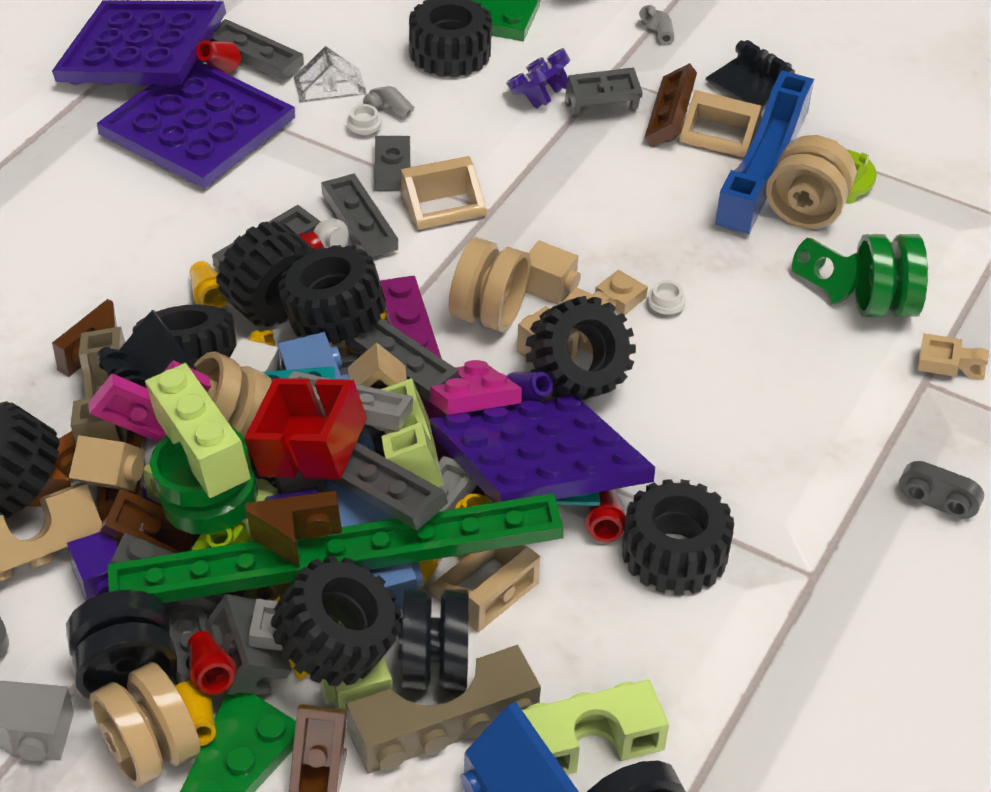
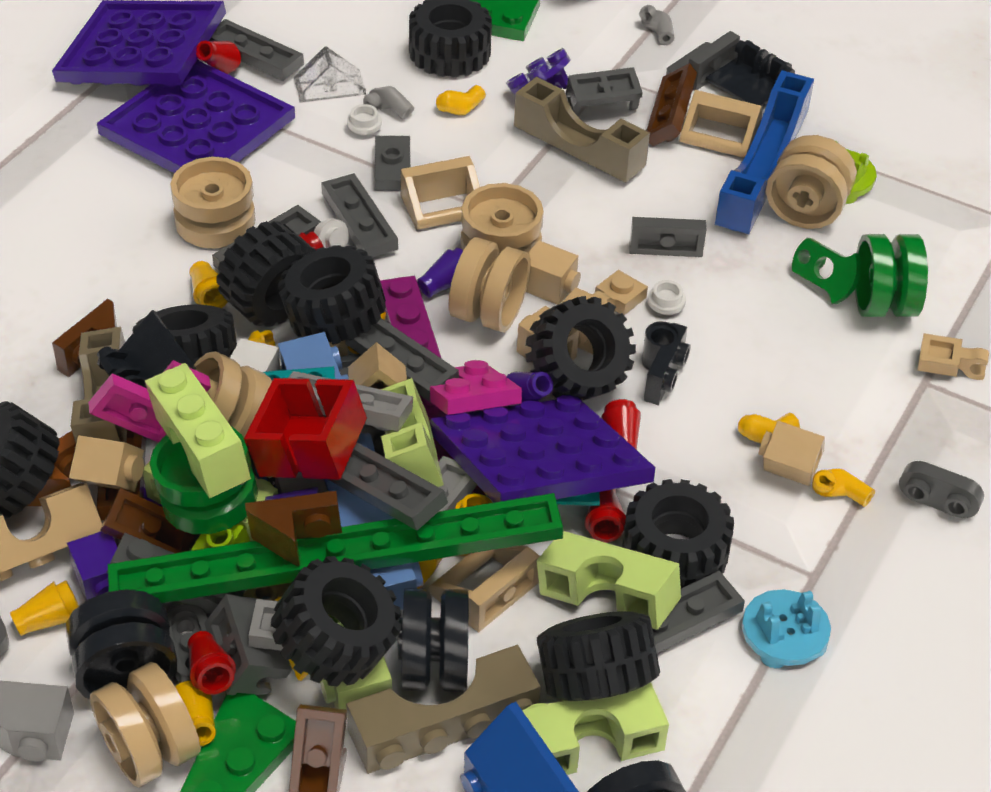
(46, 609): none -> yellow cone
(212, 201): none -> tan wheel
(440, 273): none -> dark purple cone
(458, 102): none -> yellow arm
(503, 216): none -> tan wheel
(546, 114): none -> dark tan arch
(583, 565): none -> yellowish green arch
(598, 656): none -> black tyre
(624, 419): none -> red cone
(662, 353): none -> black plate
(667, 236): none -> dark grey plate
(699, 608): none -> dark grey plate
(709, 57): none -> dark grey panel
(755, 425): none -> yellow arm
(770, 636): none -> medium azure plate
(792, 452): none -> tan brick
(842, 483): none -> yellow arm

